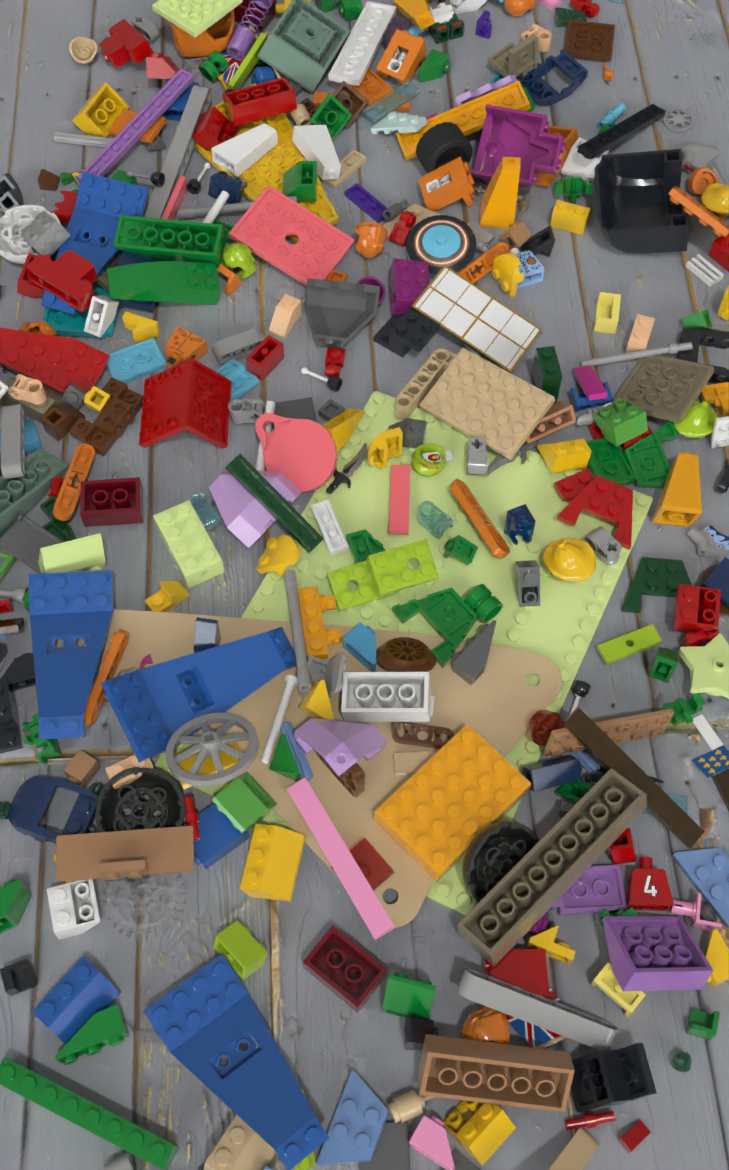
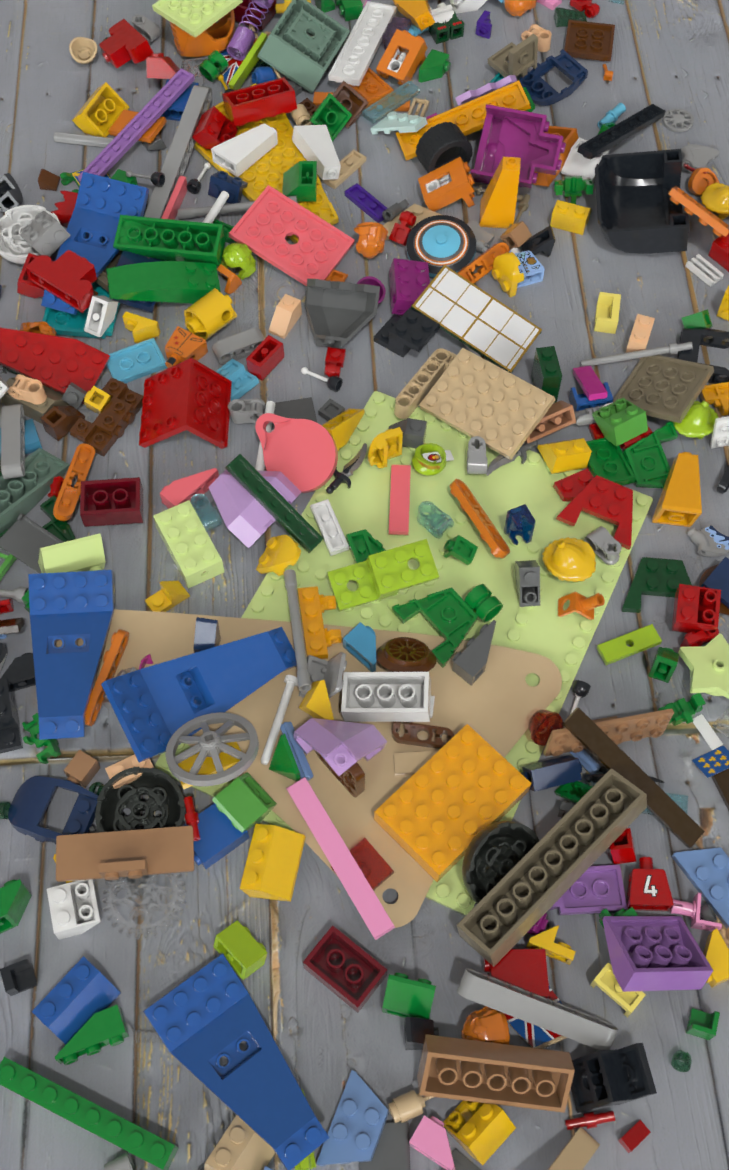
(184, 488): none -> coral slope
(209, 314): none -> yellow cylinder
(421, 102): none -> tan tile
(580, 604): none -> orange bracket

